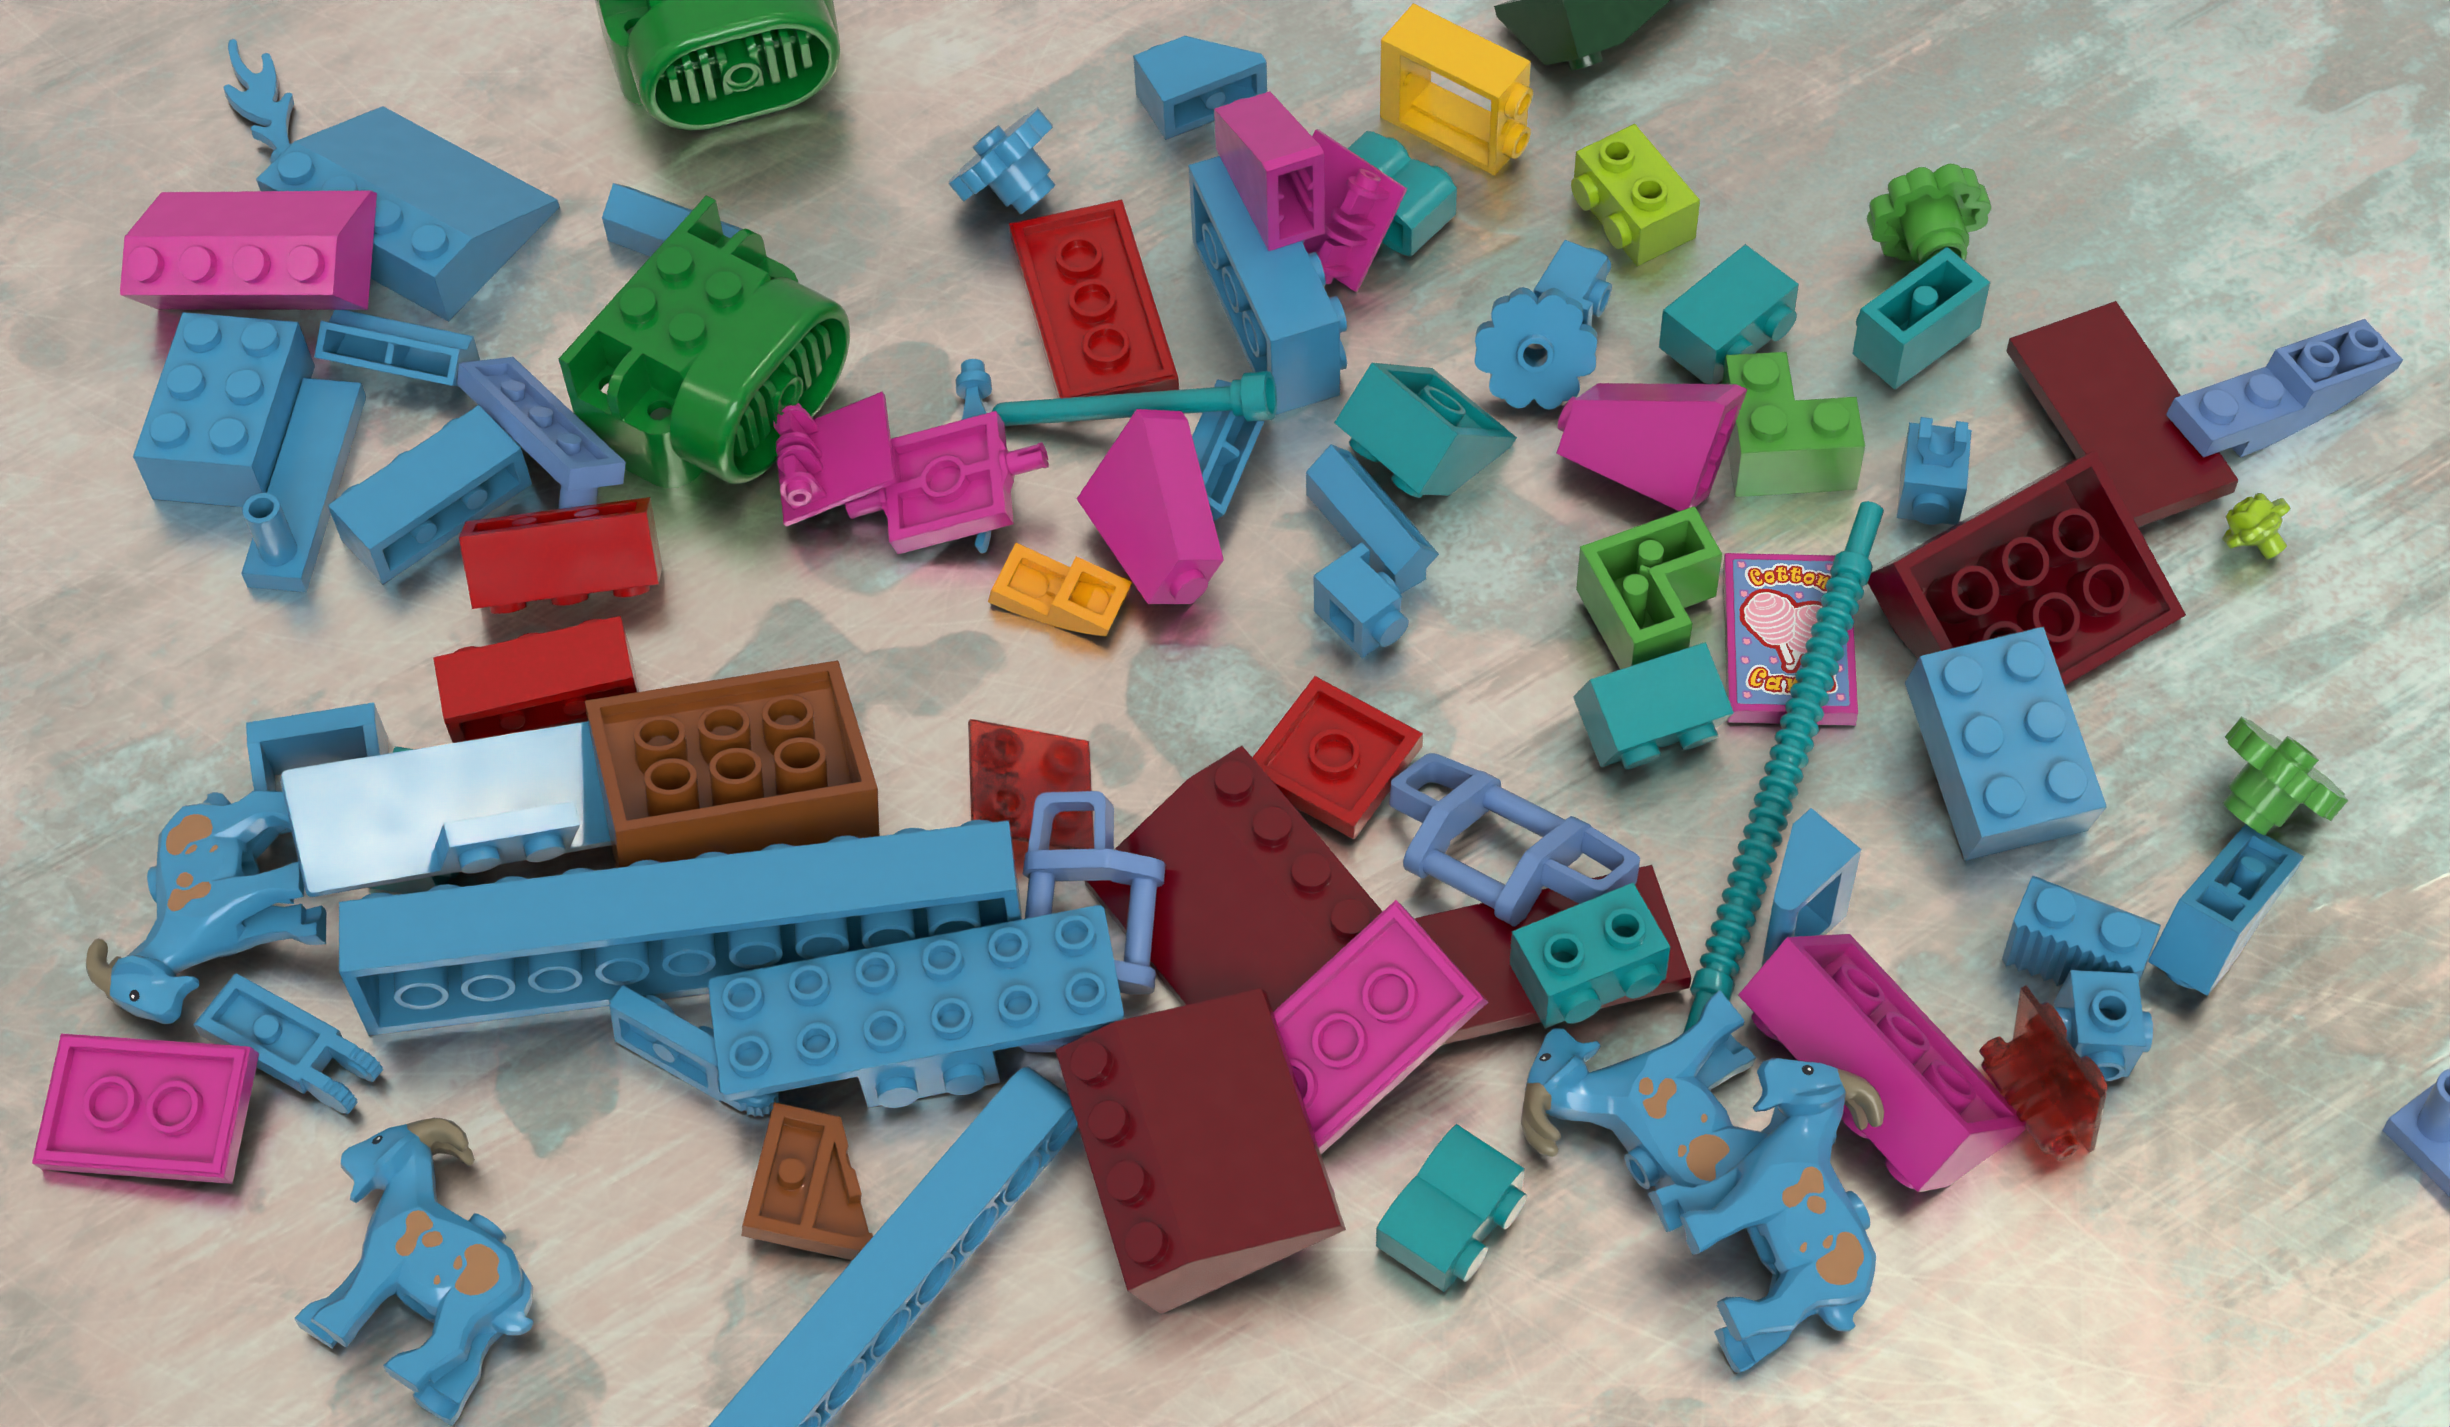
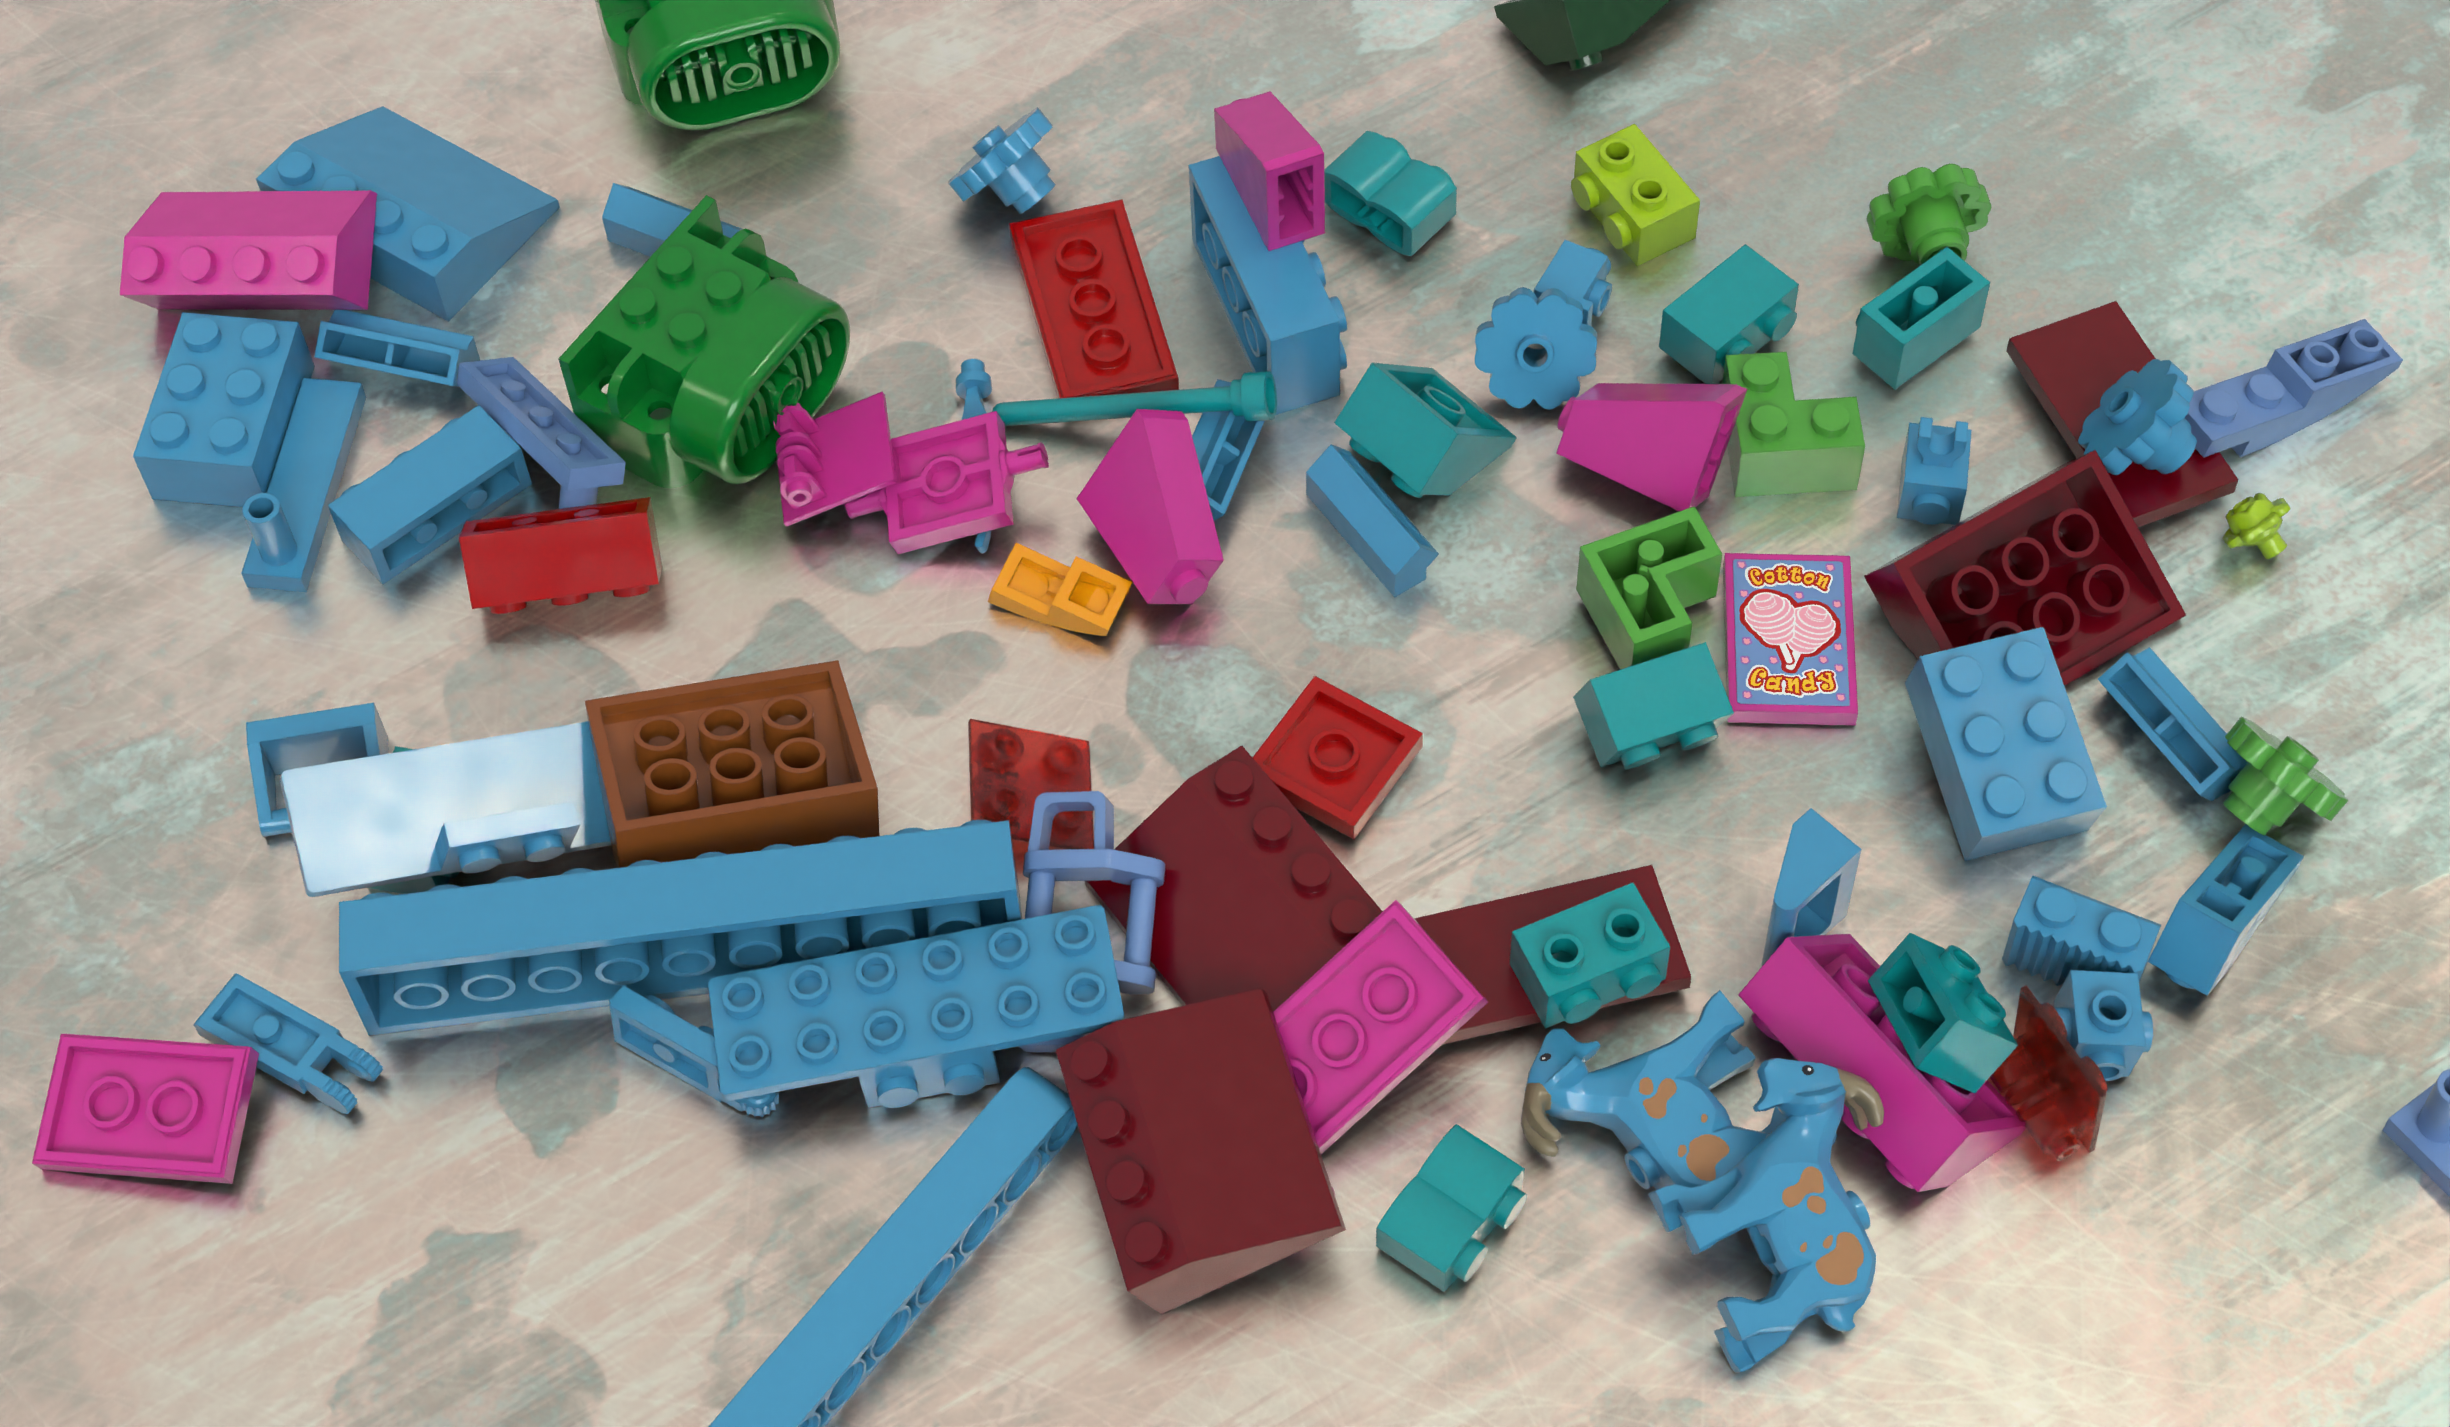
(208, 903): dark azure animal -> none
(260, 101): dark azure piece -> none
(431, 1261): dark azure animal -> none
(533, 679): red brick -> none
(806, 1186): dark orange wing -> none
(1192, 77): dark azure slope -> none
(1357, 213): dark pink hinge -> none
(1359, 602): dark azure brick -> none
(1410, 100): yellow window -> none
(1540, 865): medium blue bar -> none
(1849, 574): teal hose -> none
(1943, 1012): none -> teal brick
(2143, 421): none -> dark azure plant
(2174, 722): none -> dark azure piece

